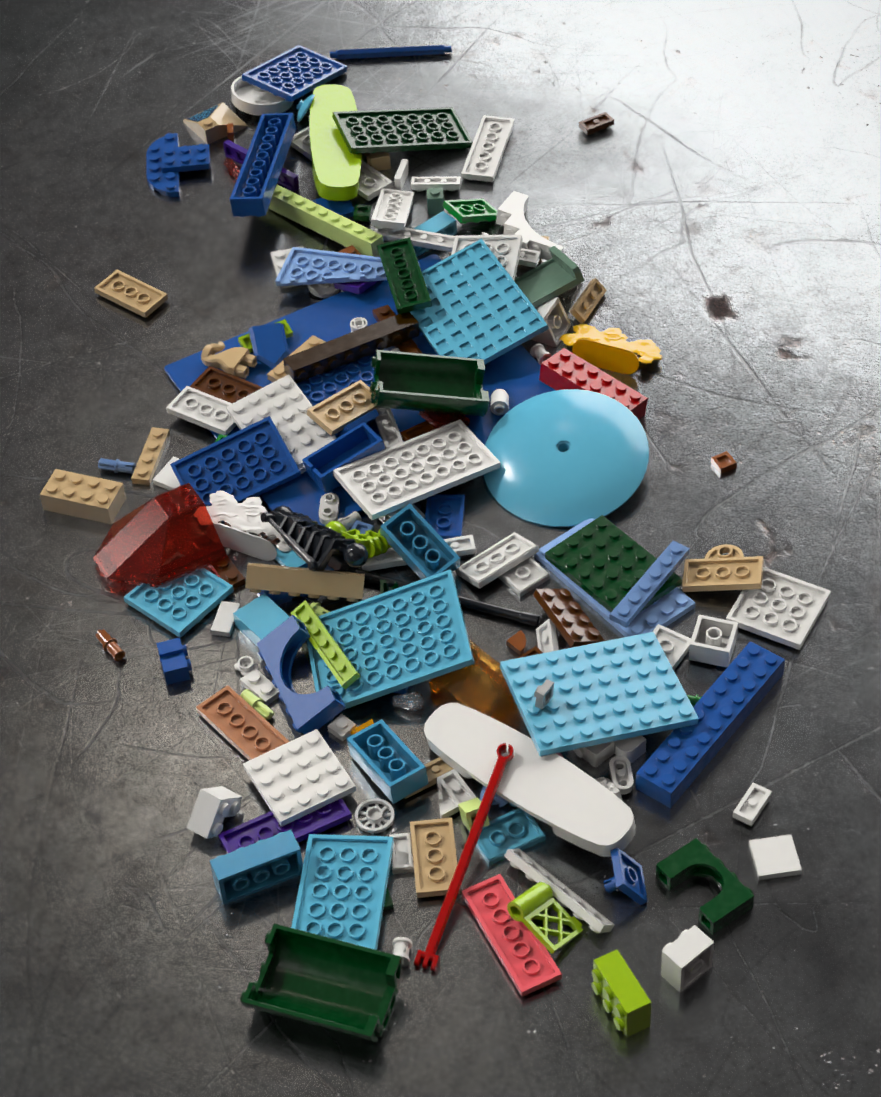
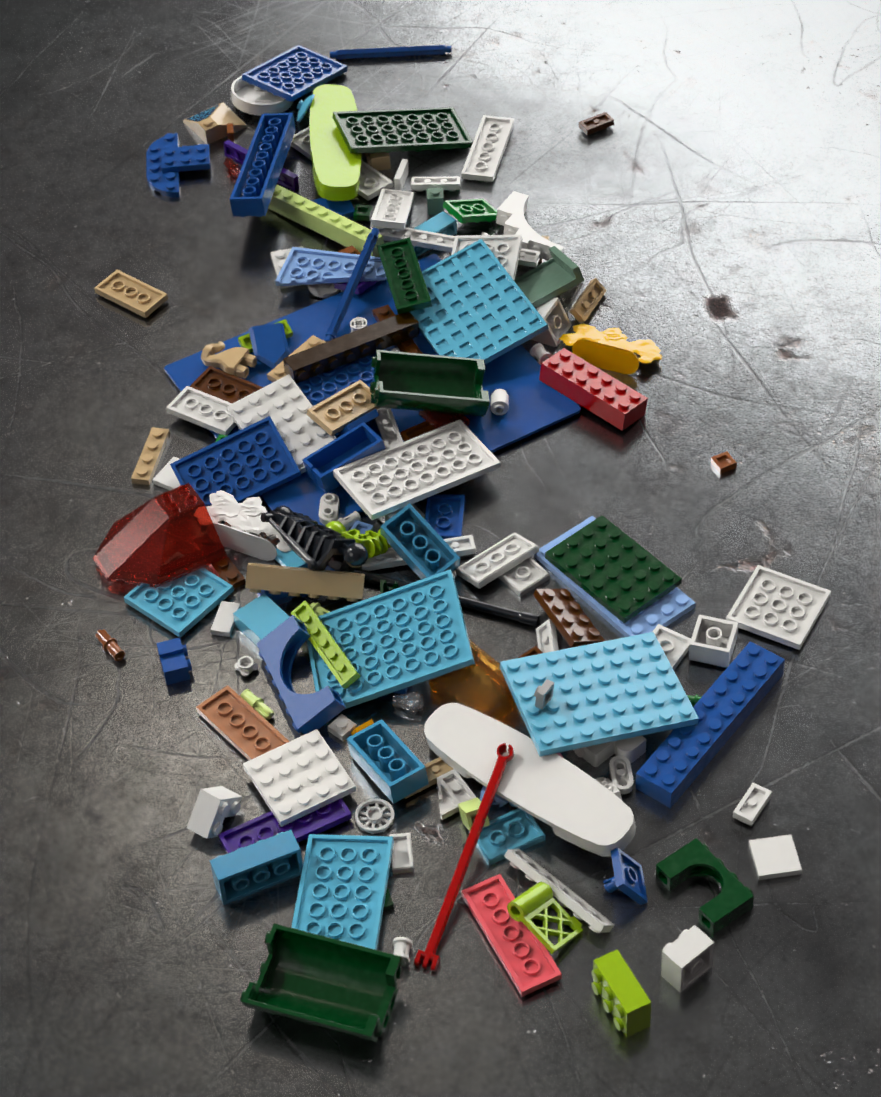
(83, 496): tan brick -> none
(116, 465): medium blue axle -> none
(260, 686): white plate -> none
(352, 284): none -> blue piece
(433, 856): tan plate -> none
(517, 642): dark orange tile -> none
(566, 457): medium azure dish -> none
(649, 584): medium blue plate -> none
(723, 572): tan plate -> none

